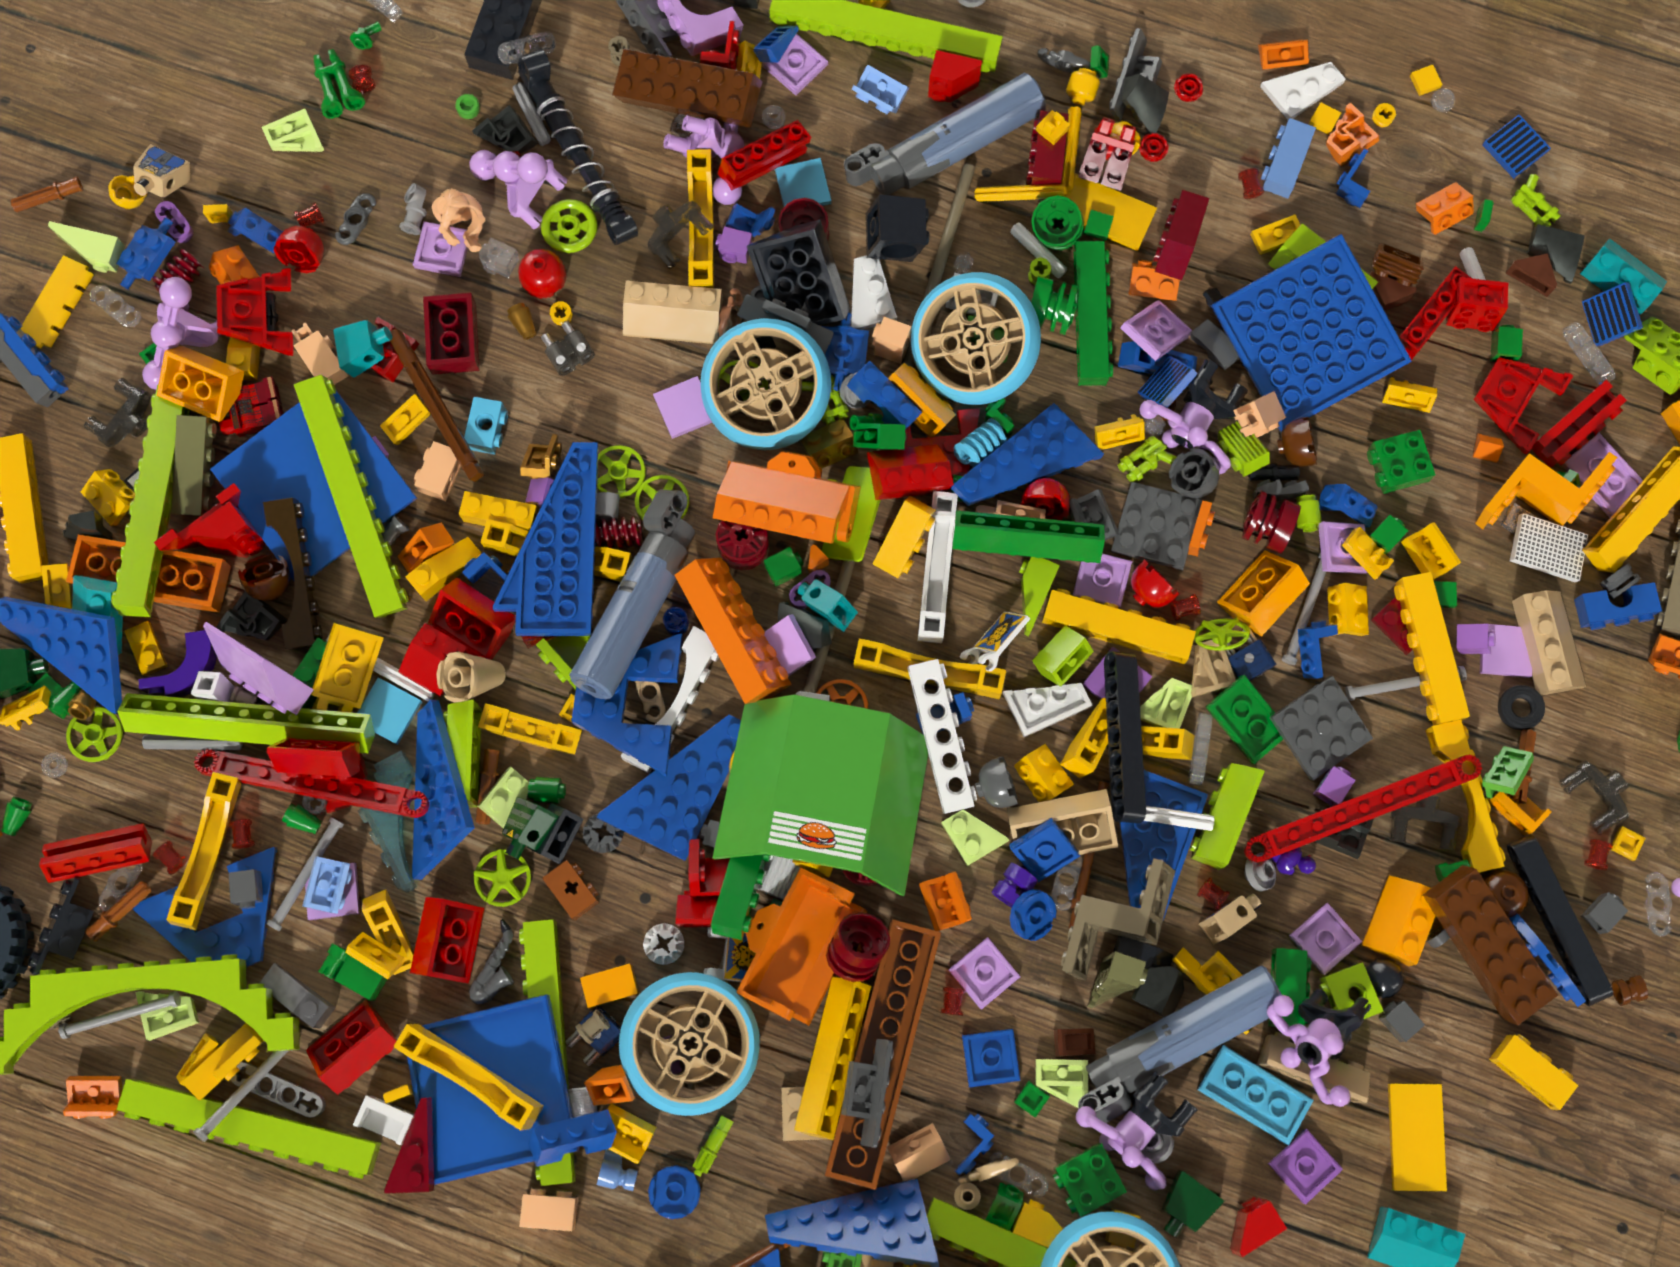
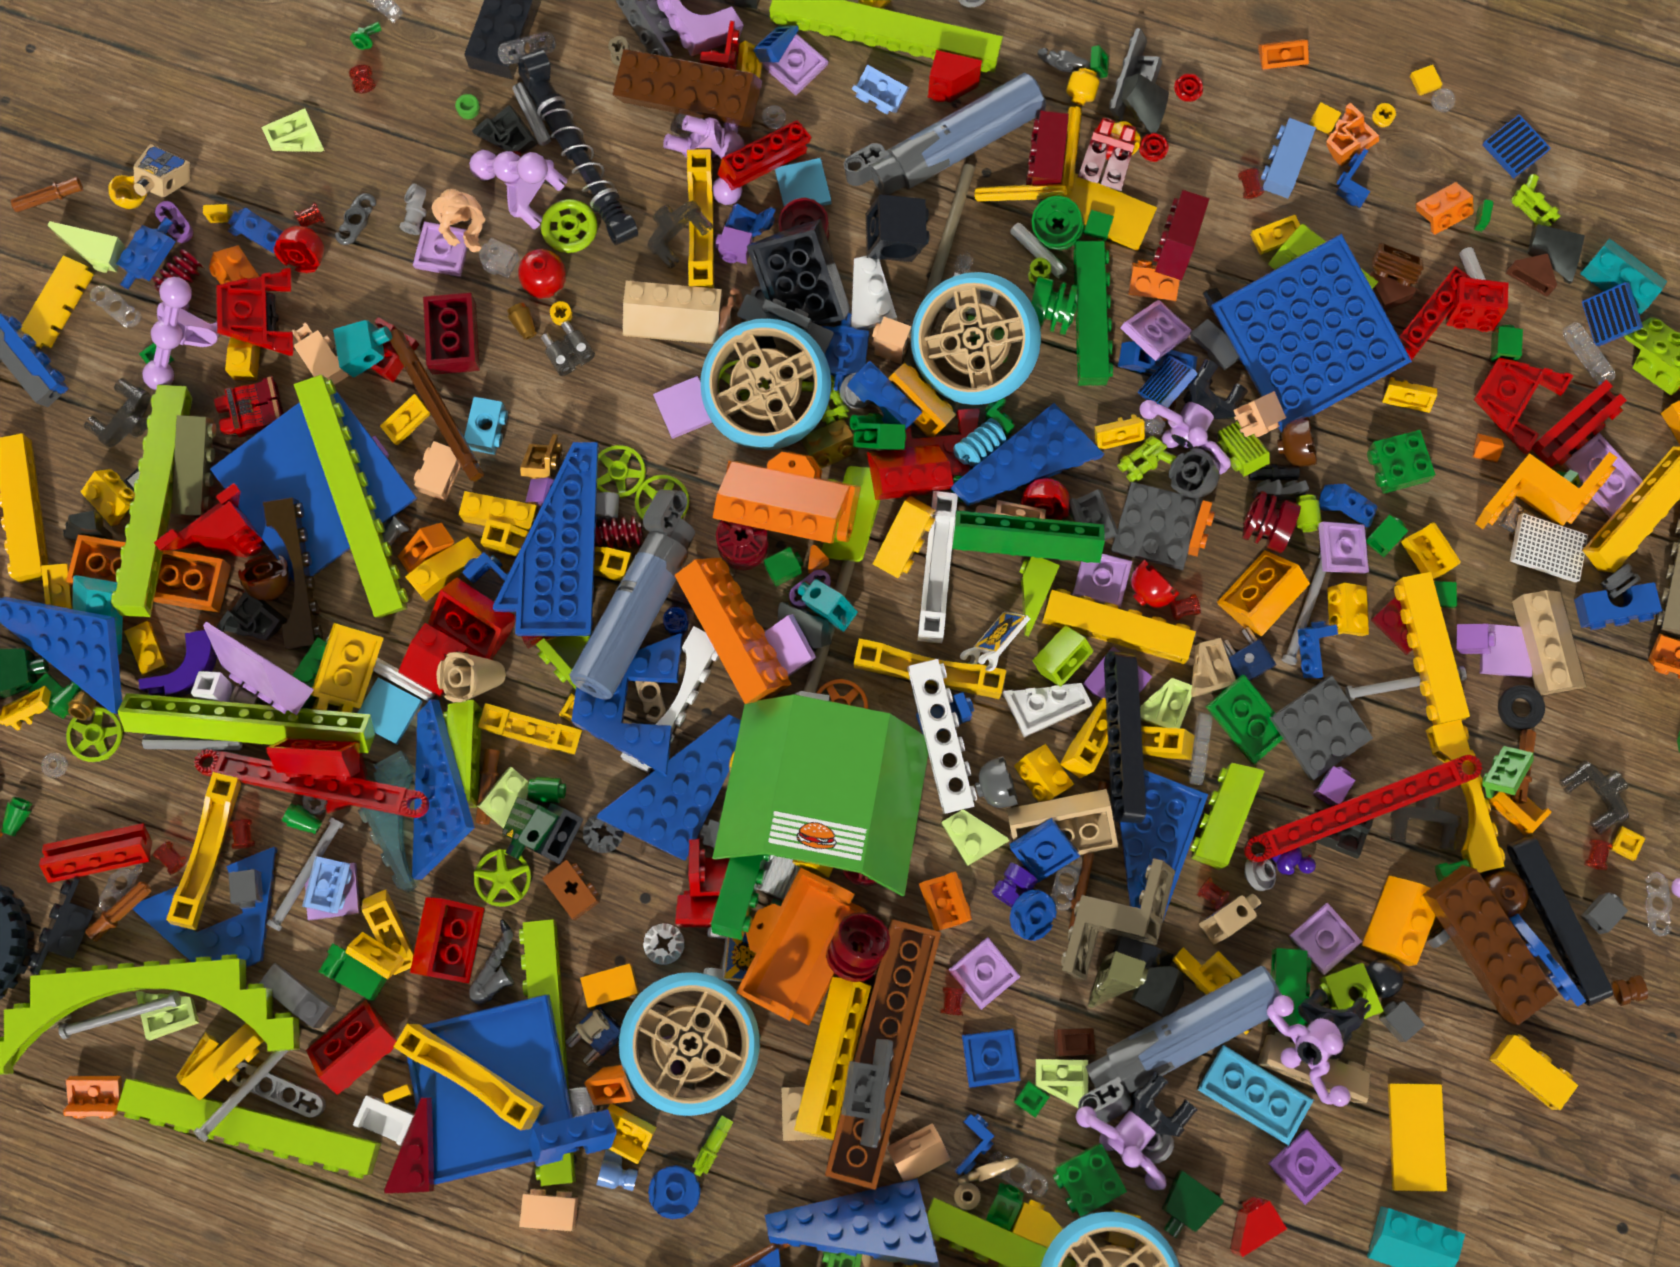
(199, 382): light orange slope -> none
(331, 105): green piece -> none
(1053, 127): yellow tile -> none
(1179, 818): white axle -> none
(1222, 634): lime wheel -> none
(1303, 88): white wing -> none
(1367, 553): yellow plate -> none

